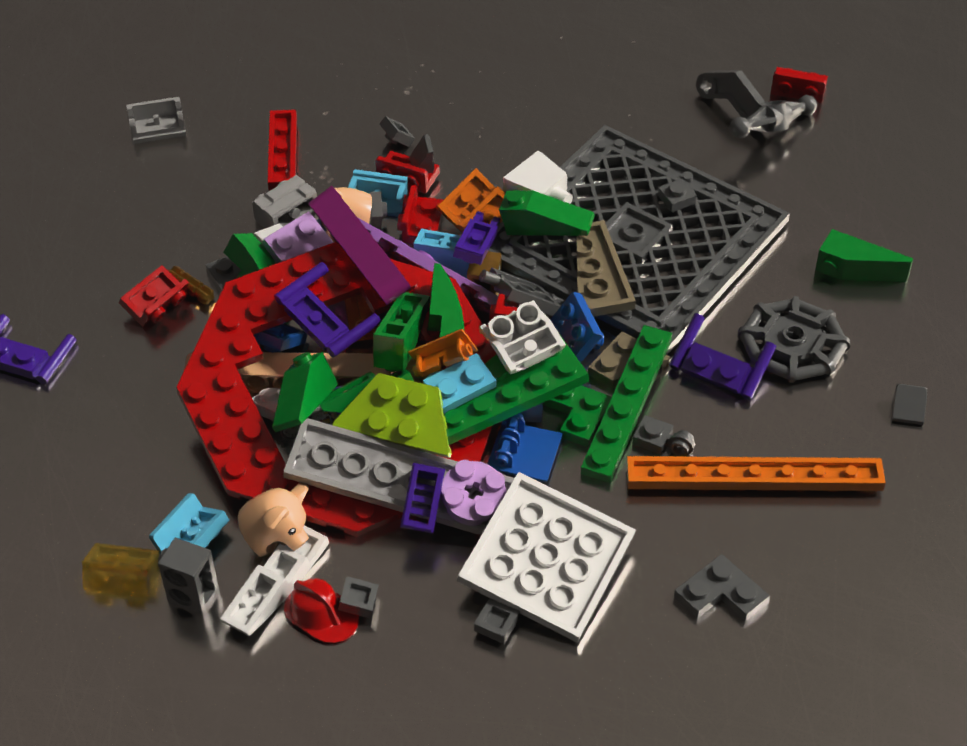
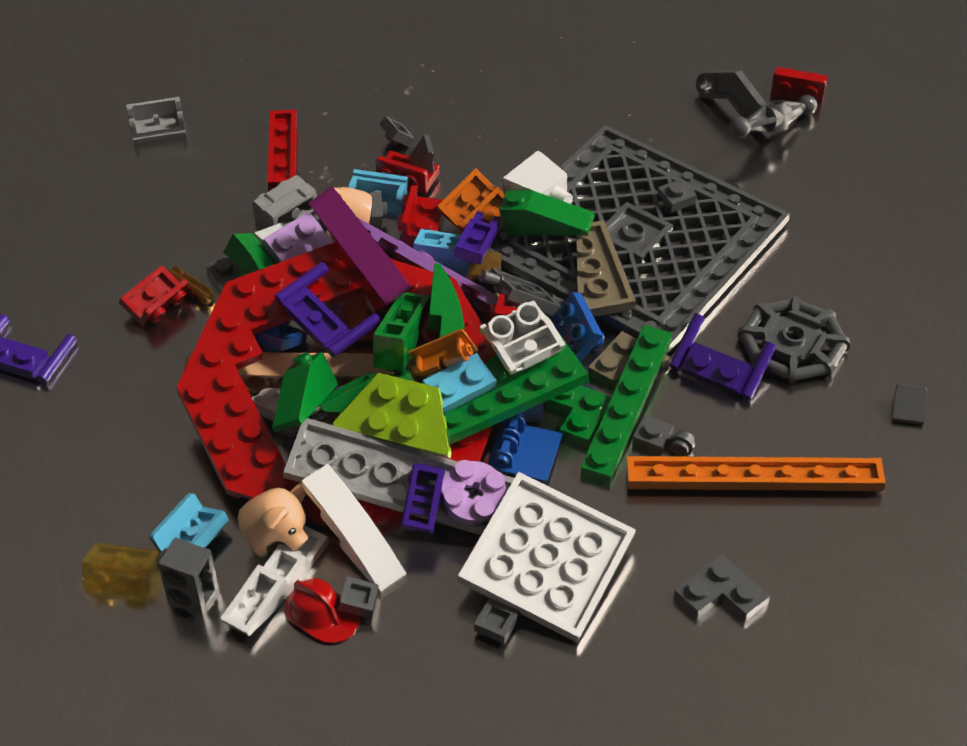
(354, 528): none -> white slope
(860, 260): green slope -> none

